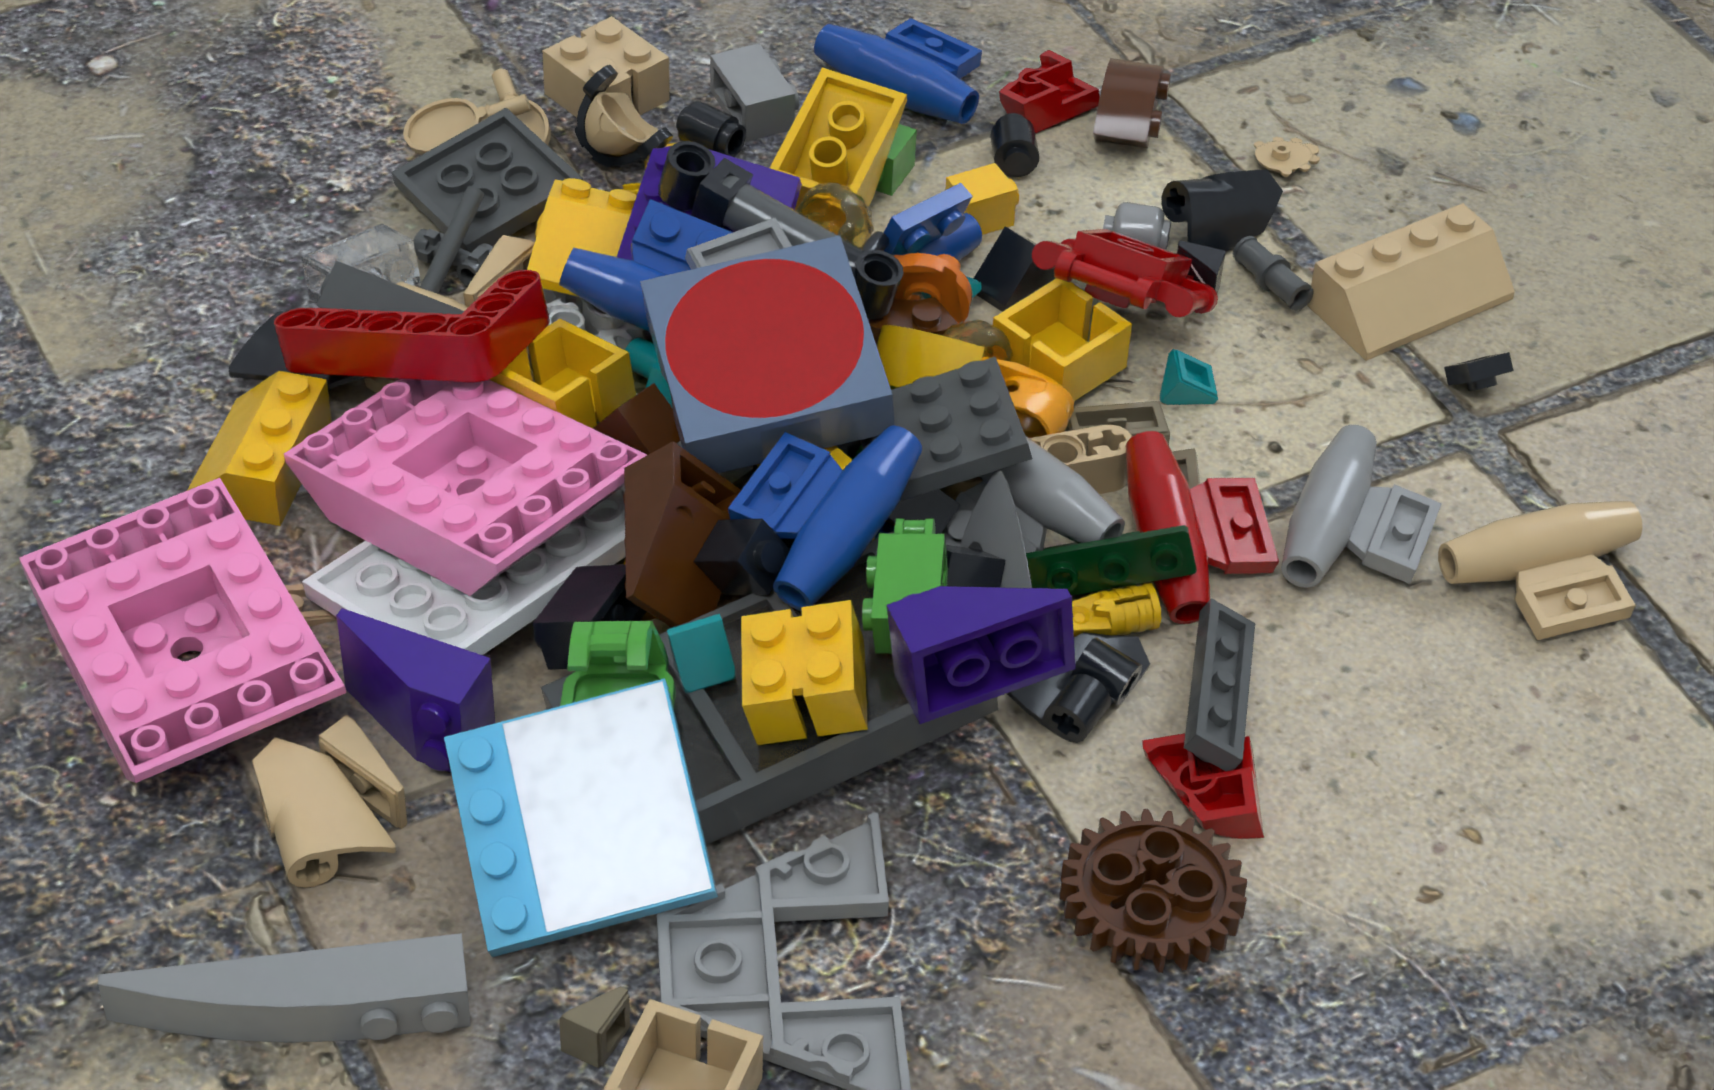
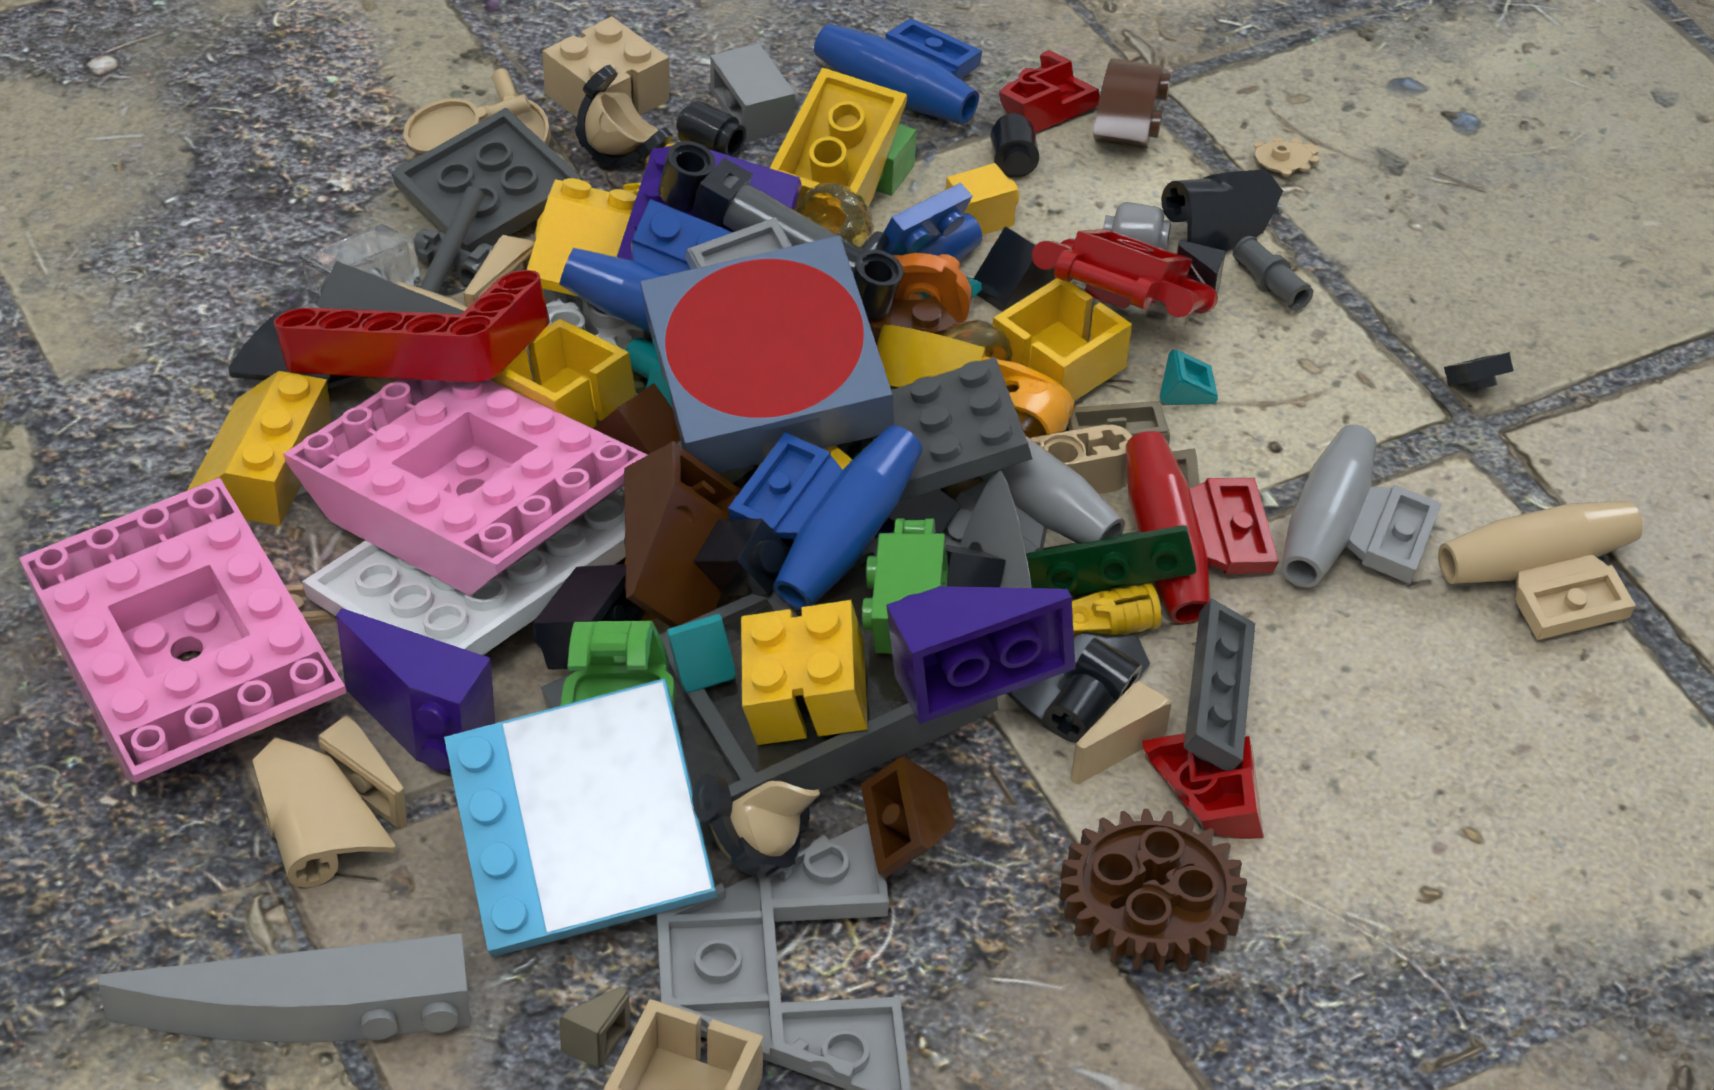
(759, 828): none -> cap
(905, 813): none -> reddish brown slope
(1119, 733): none -> tan slope
(1411, 281): tan slope -> none

